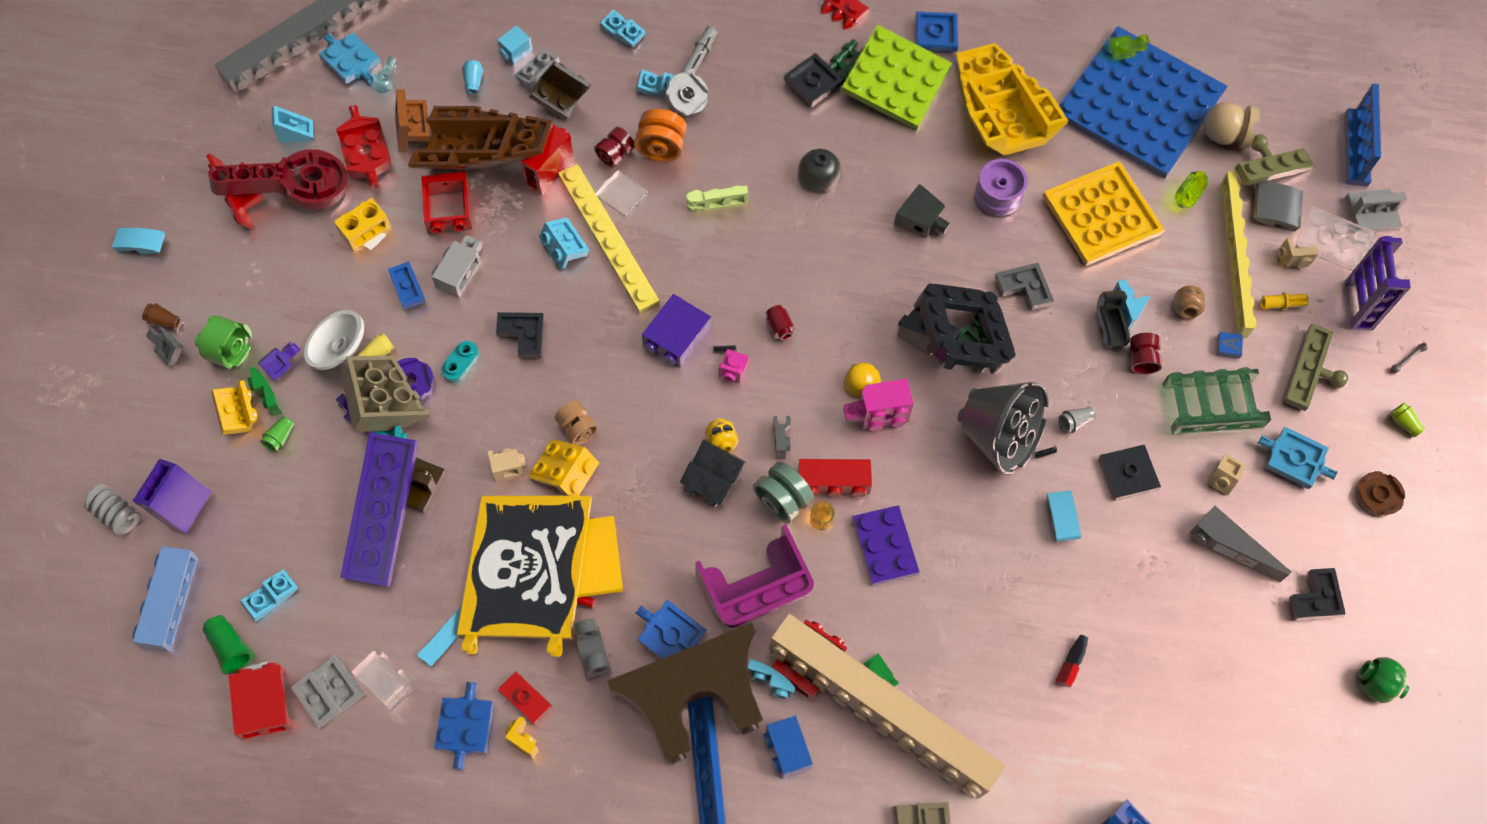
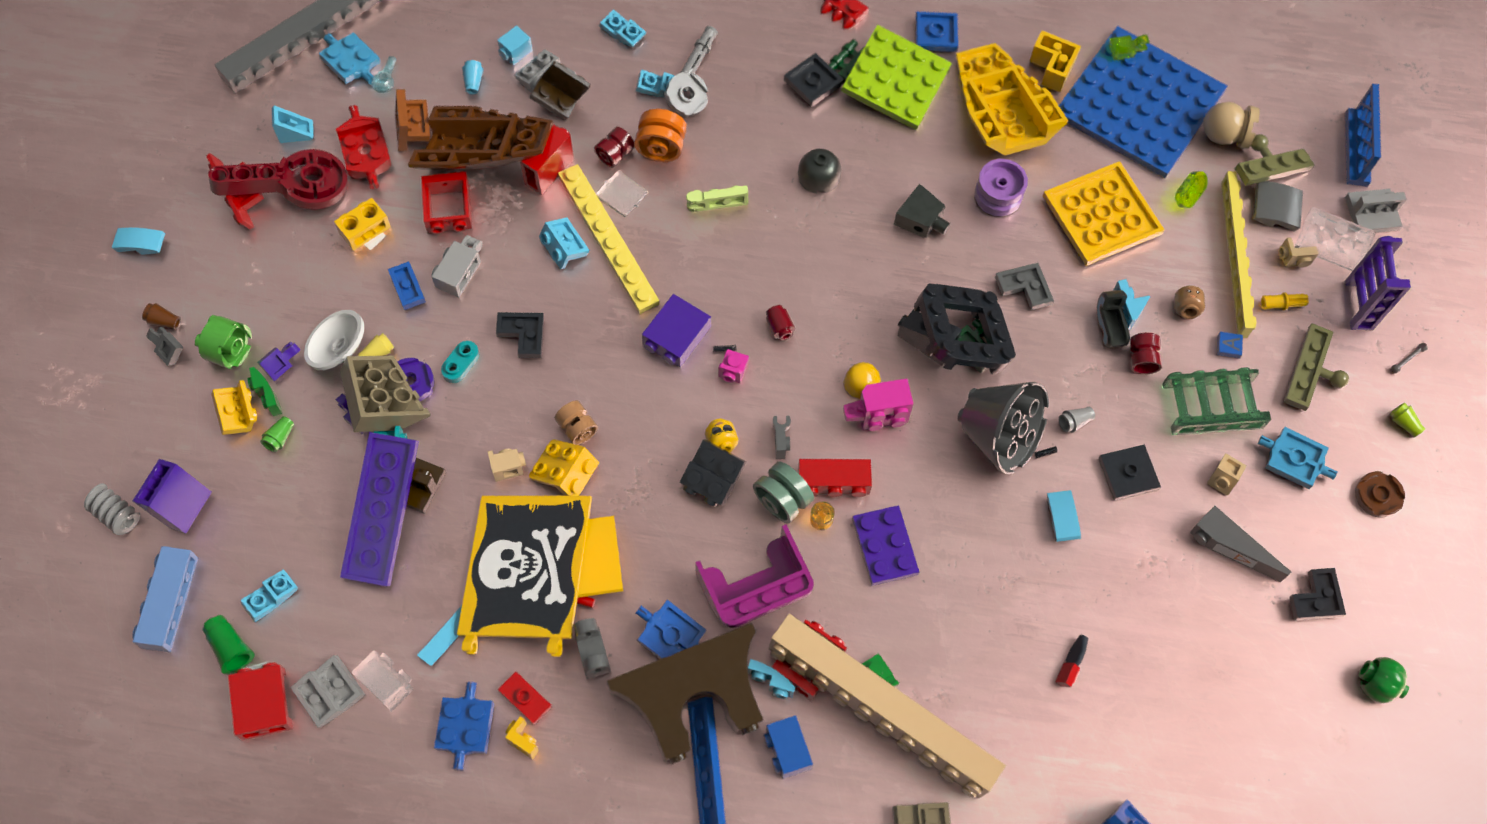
(1057, 57): none -> yellow brick

